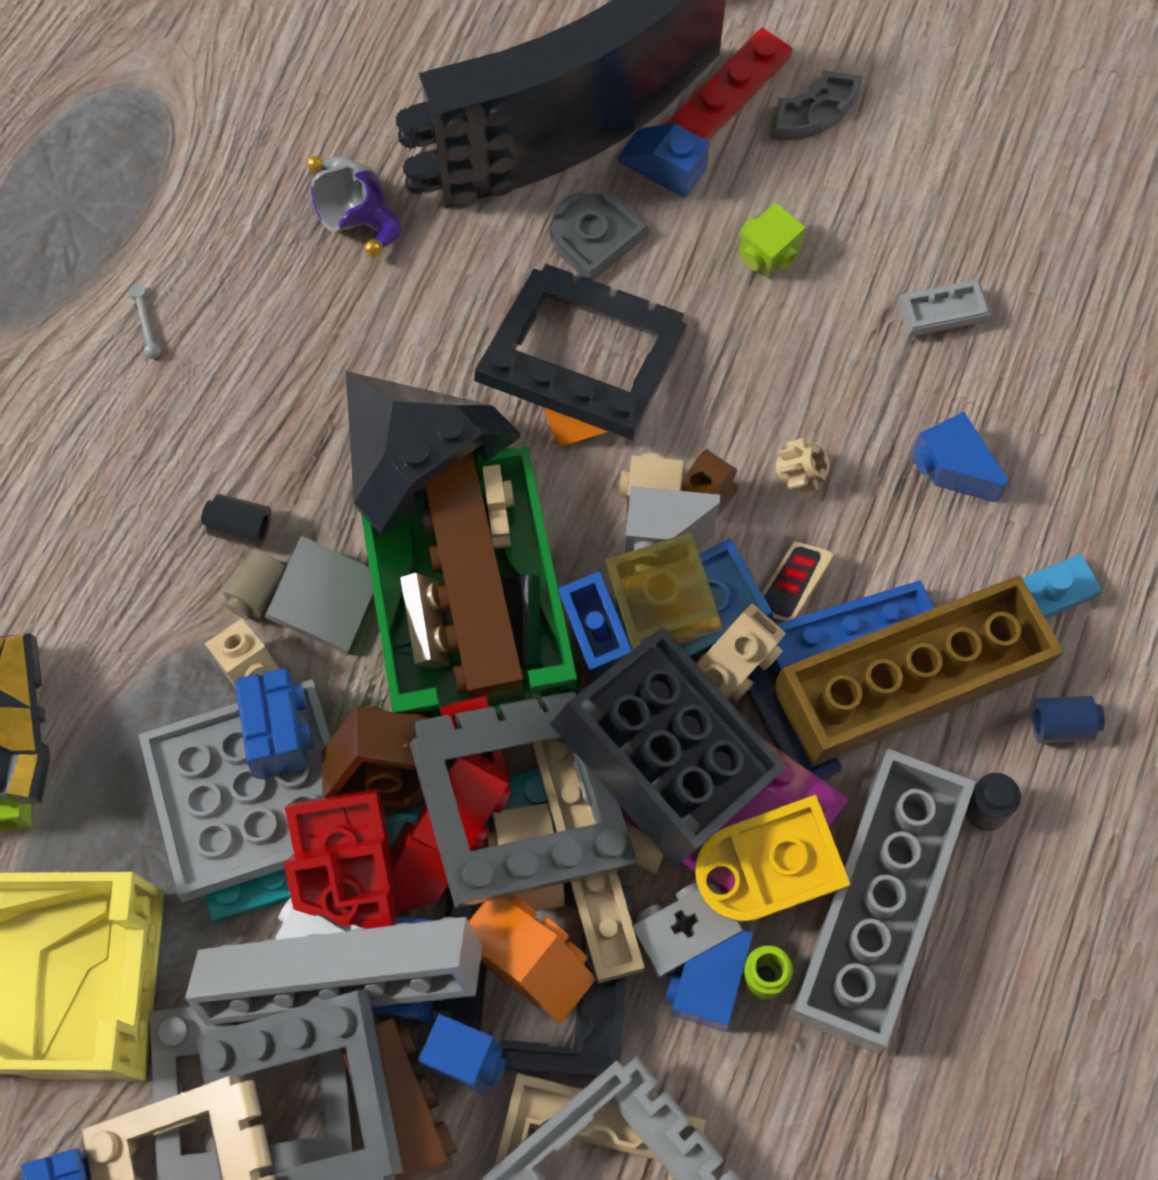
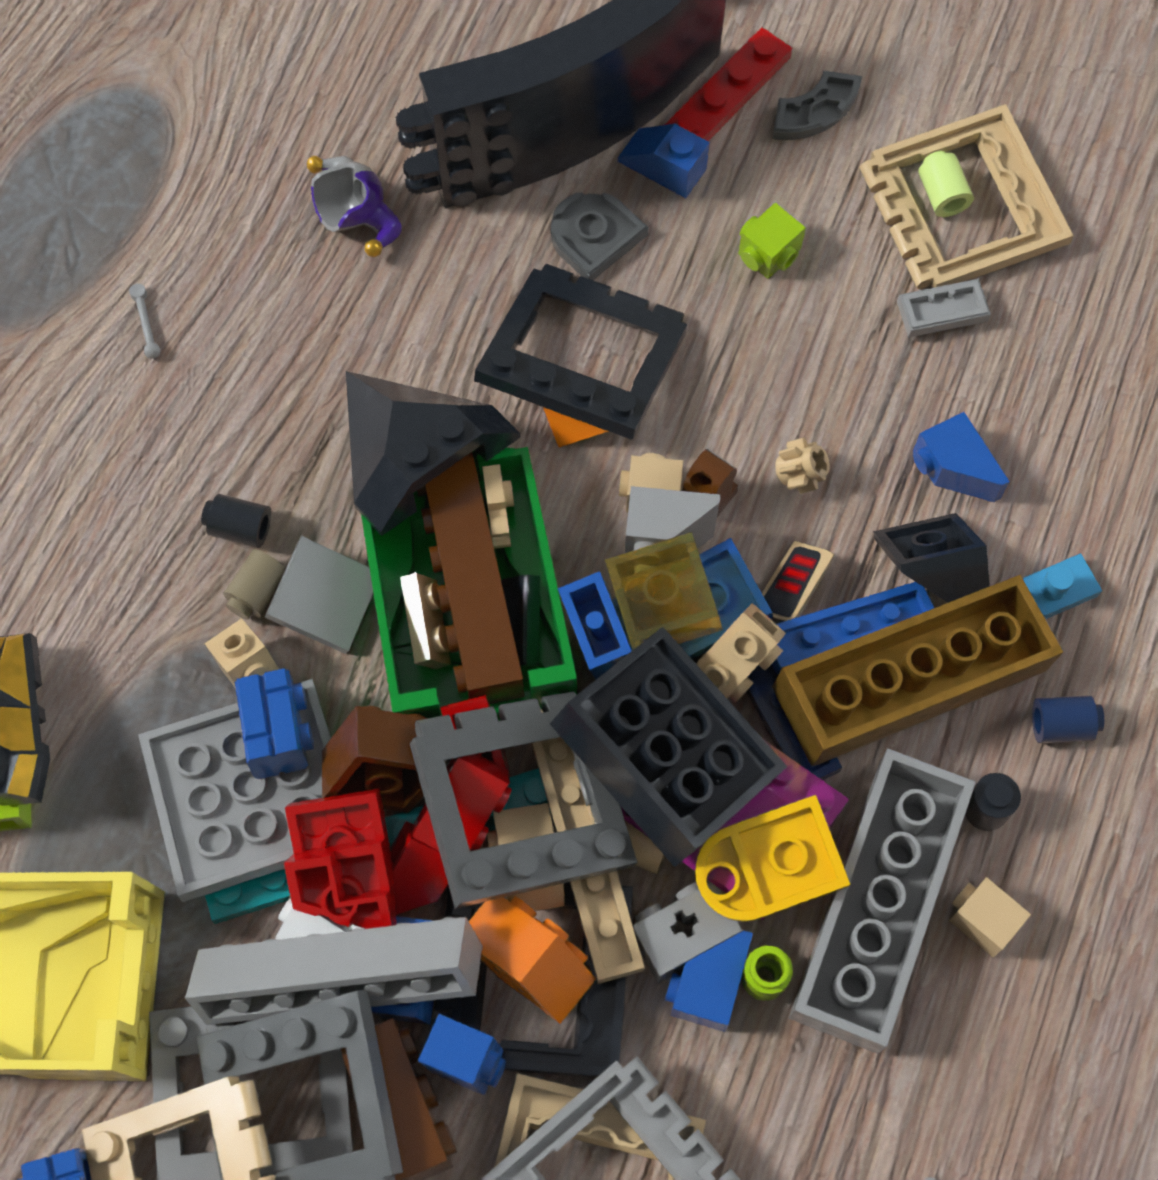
(938, 555): none -> black slope
(945, 184): none -> yellowish green brick
(988, 916): none -> tan brick
(1015, 175): none -> tan hinge

